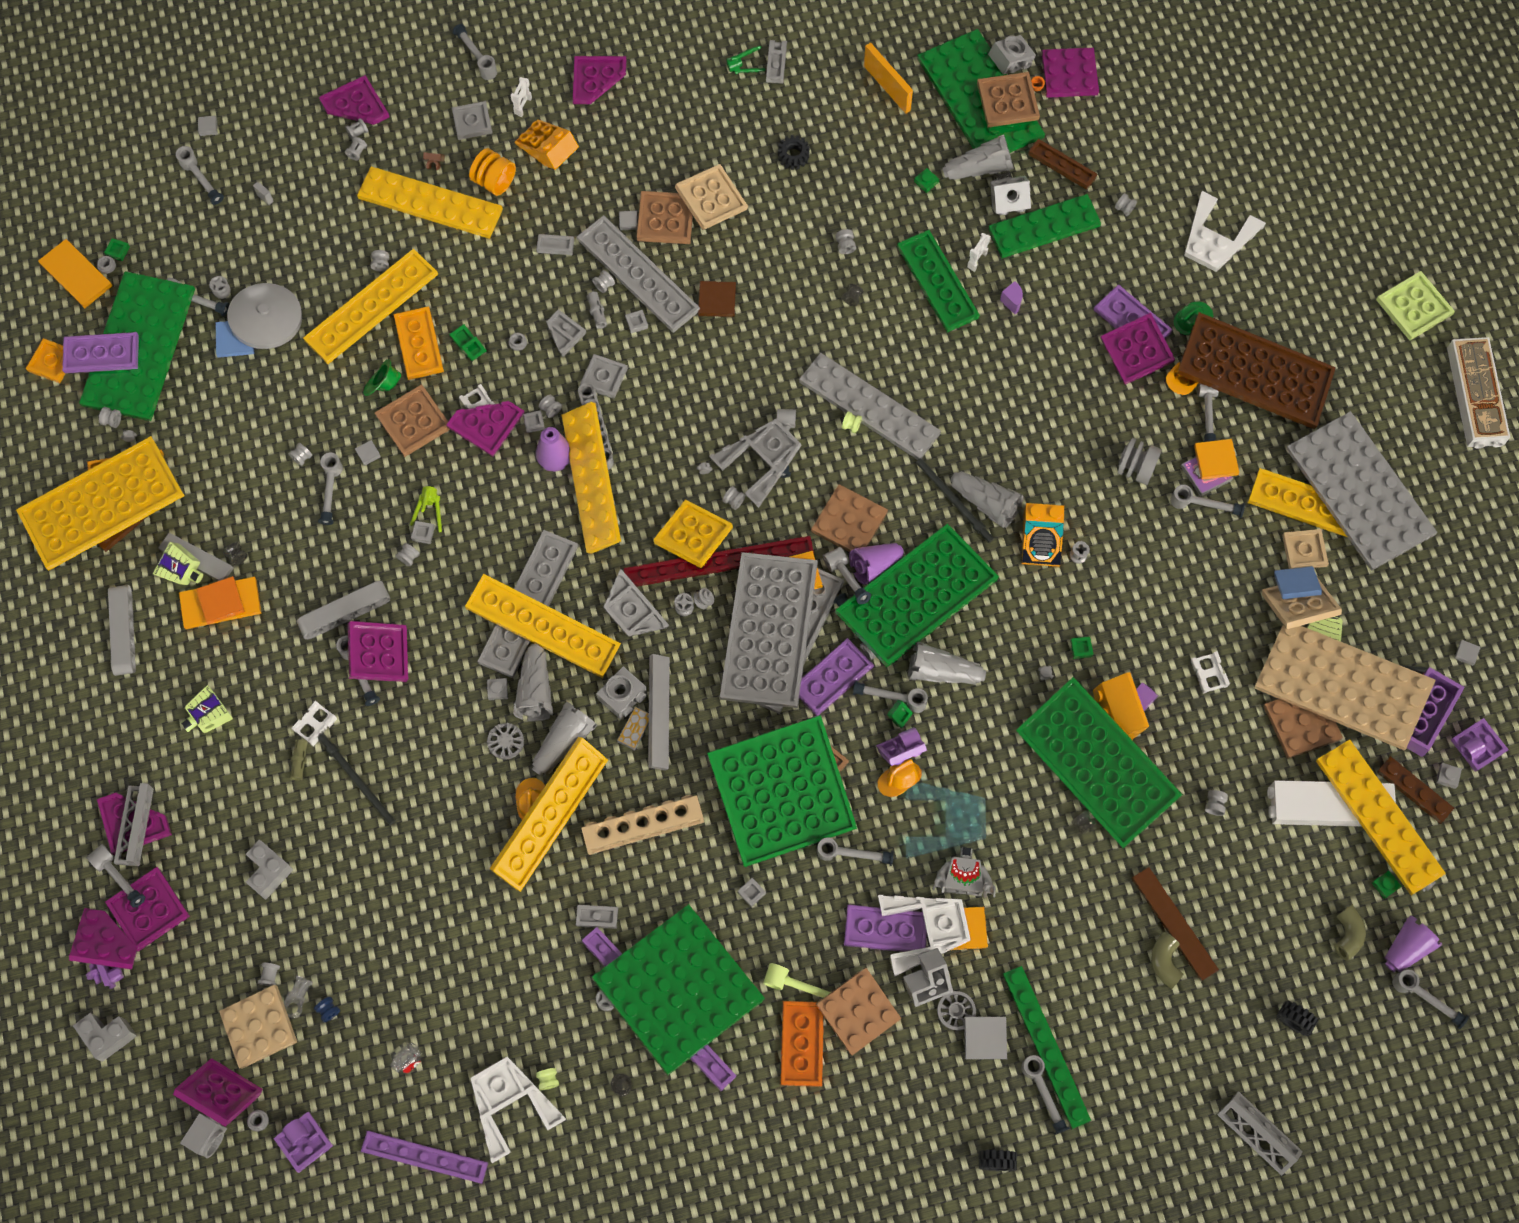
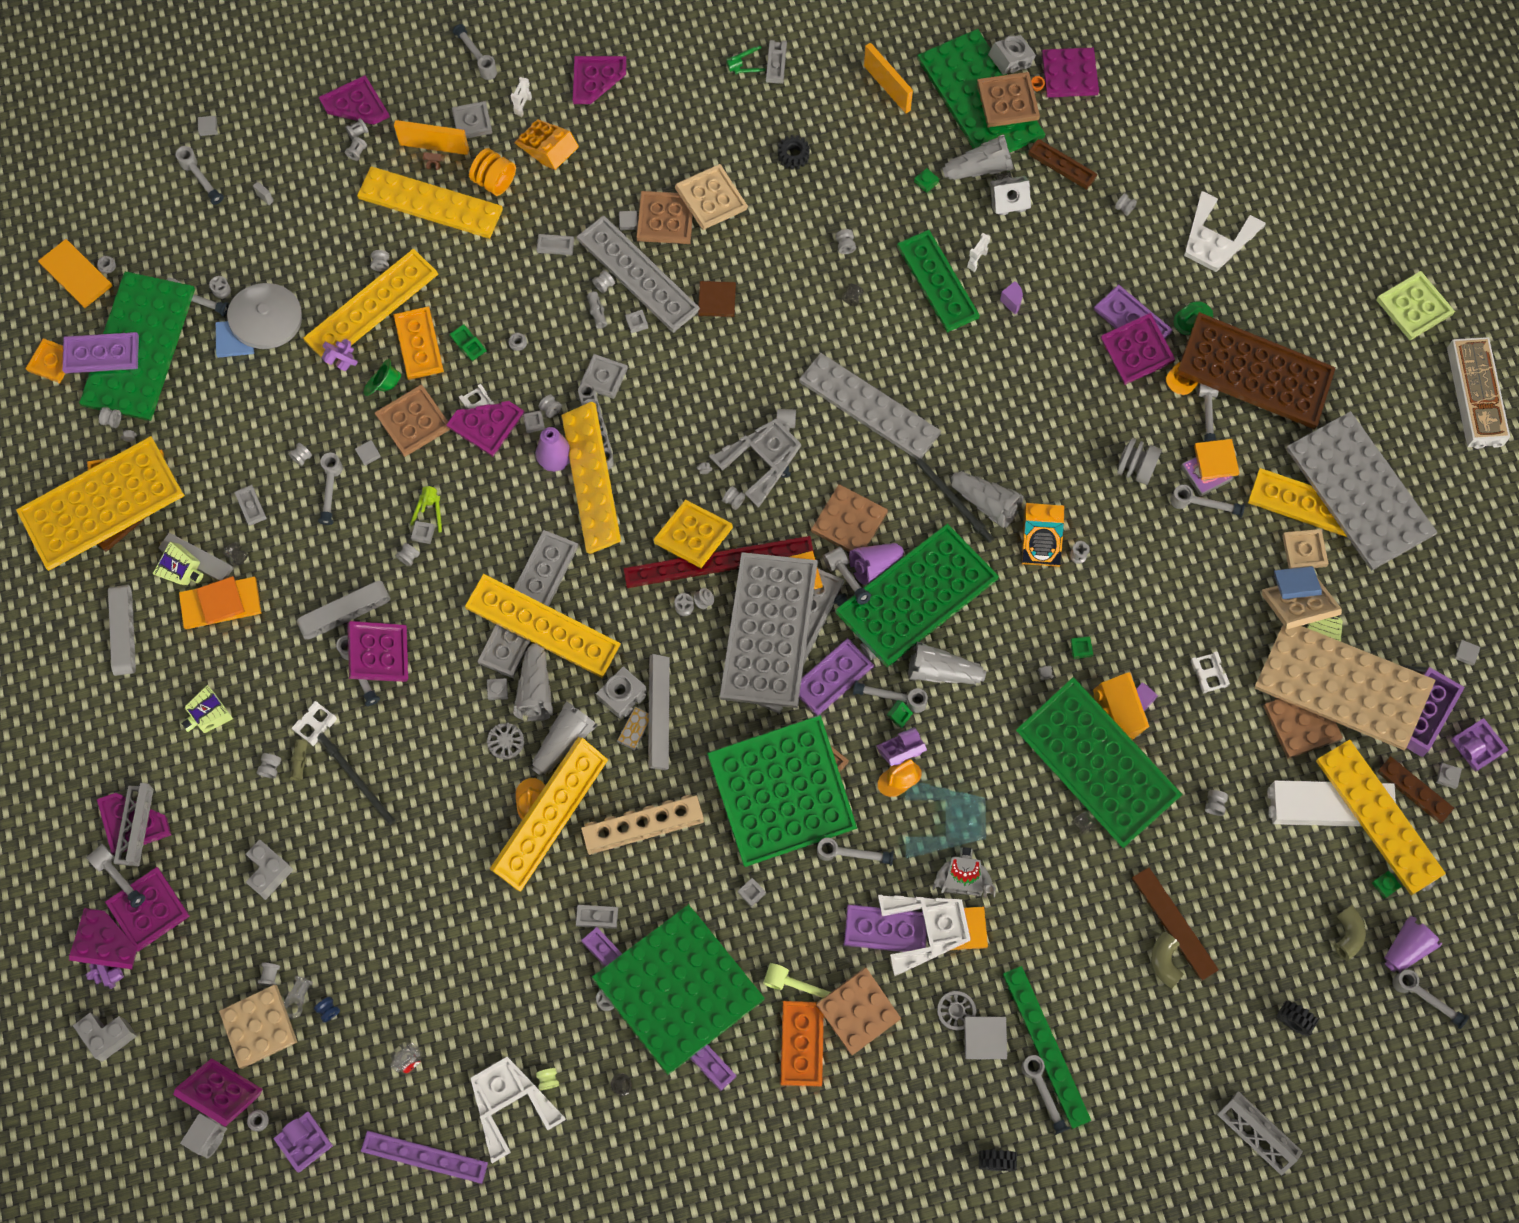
(117, 249): green plate -> none
(250, 505): none -> light grey plate
(268, 765): none -> light grey wheel
(341, 352): none -> medium lavender hips
(431, 137): none -> light orange tile
(564, 331): light grey wing -> none
(632, 609): light grey wing -> none
(851, 422): yellowish green wheel -> none
(931, 981): light grey brick -> none
(1044, 226): green plate -> none

